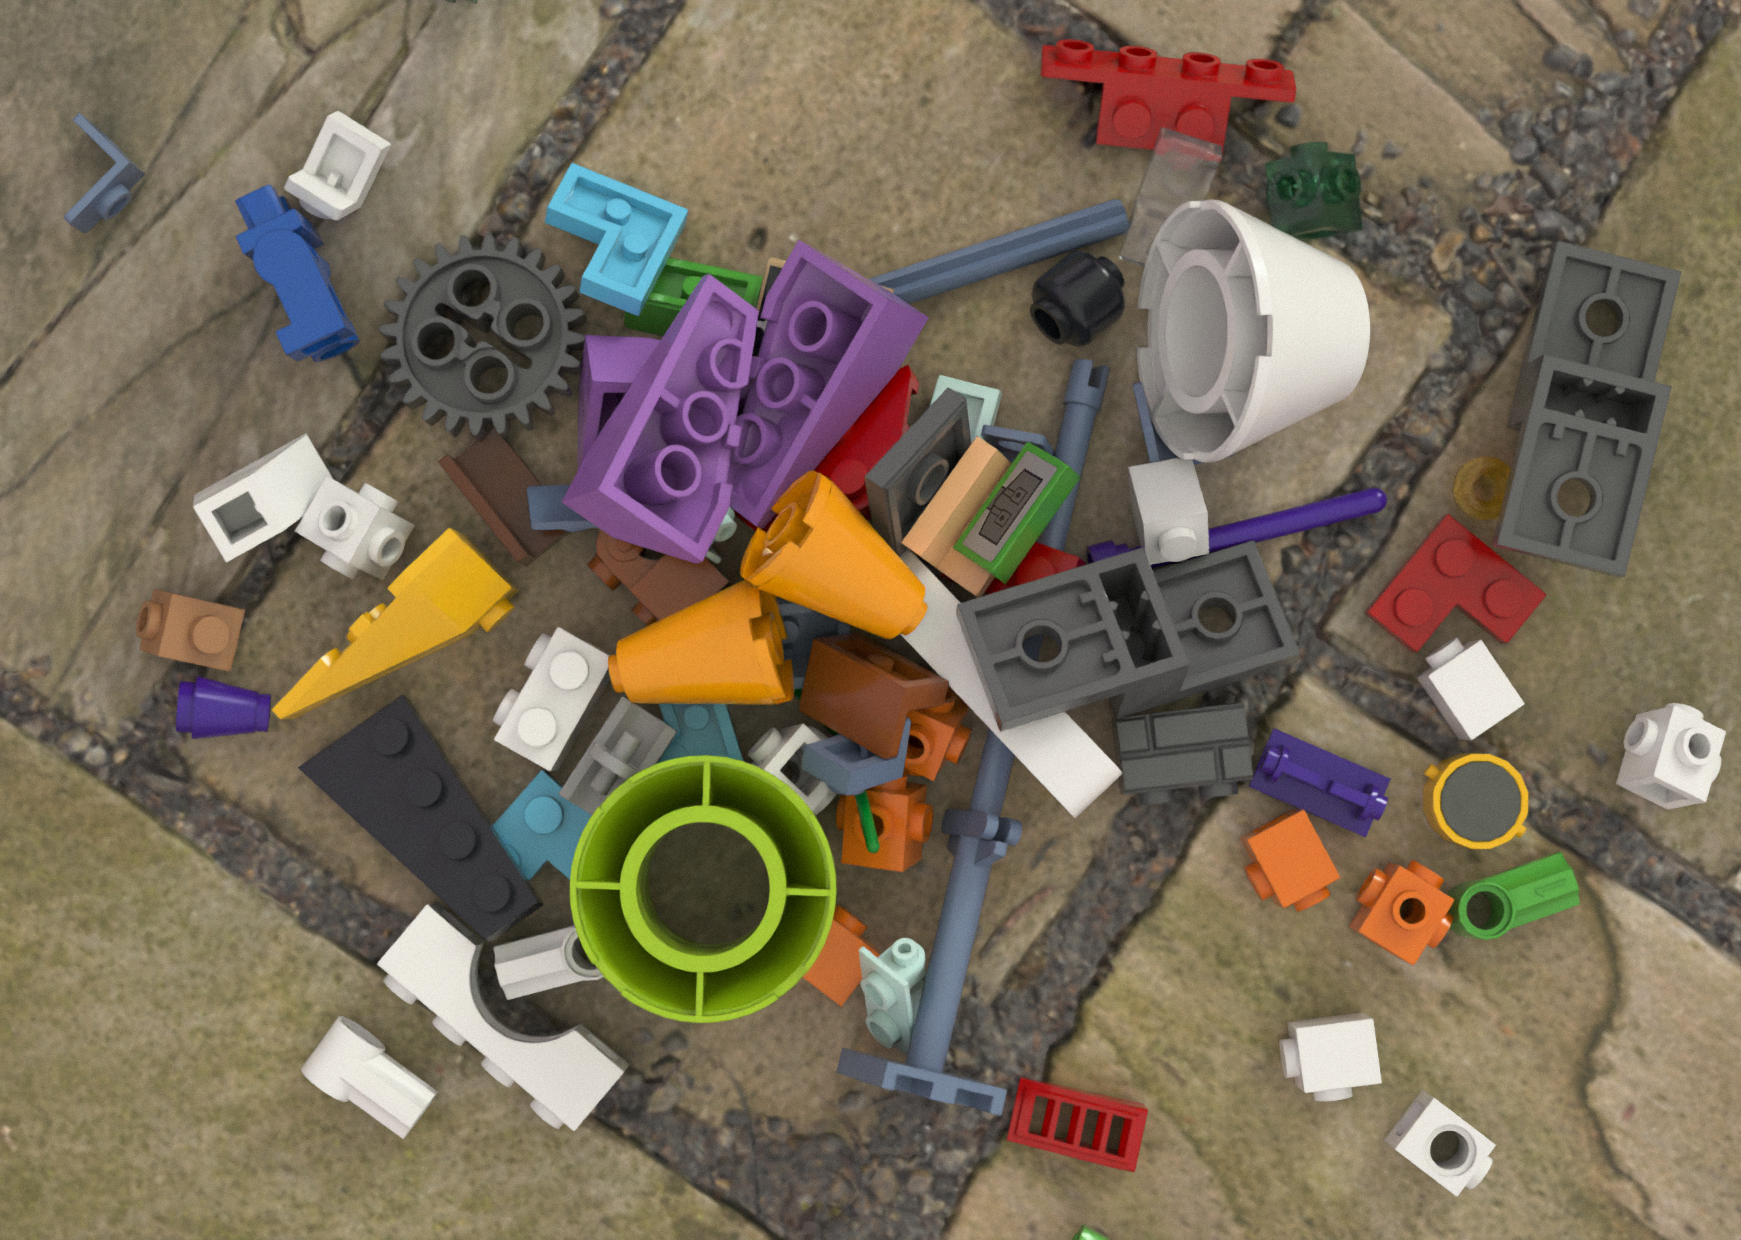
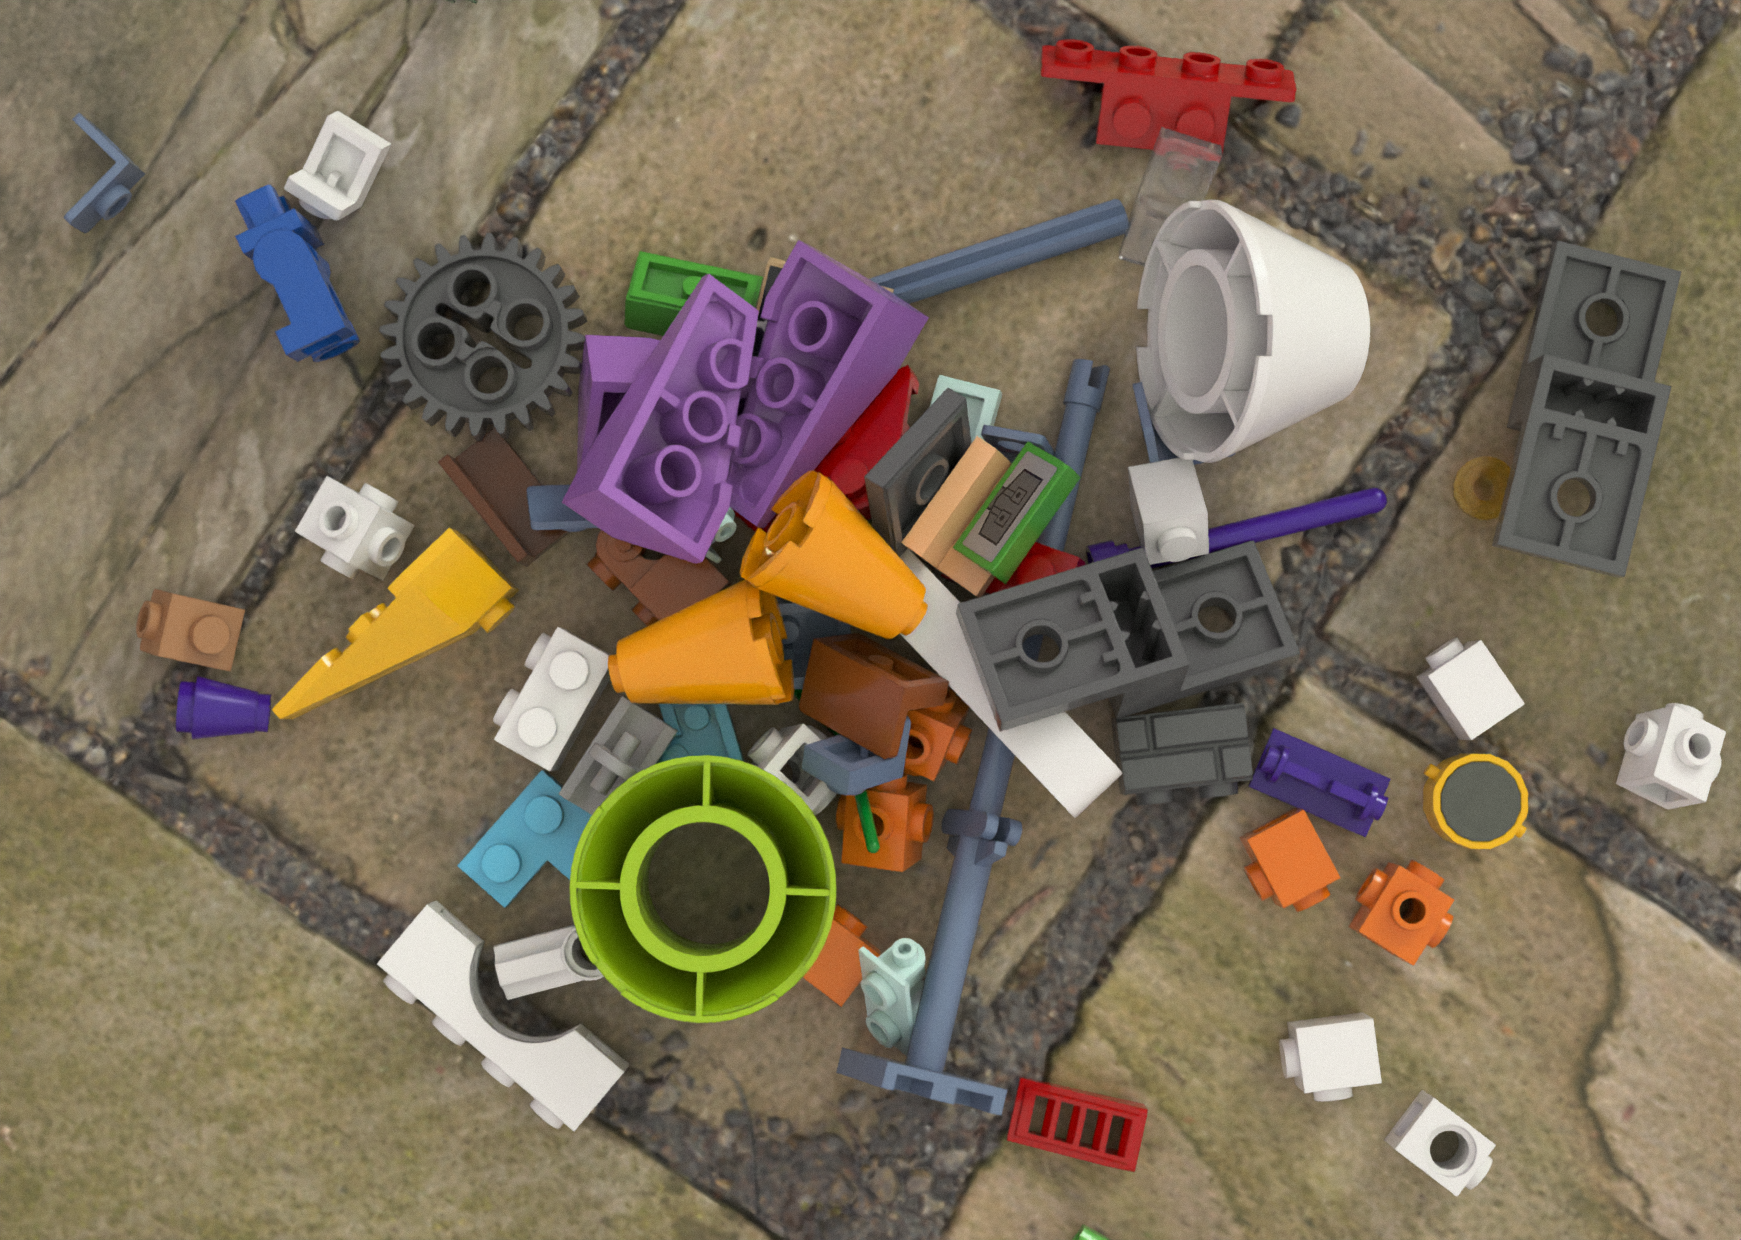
(261, 497): white slope -> none
(355, 1068): white piece -> none
(418, 808): black wing -> none
(629, 226): medium azure plate -> none
(1078, 299): black head -> none
(1314, 192): clear green brick -> none
(1450, 572): red plate -> none
(1516, 896): bright green piece -> none

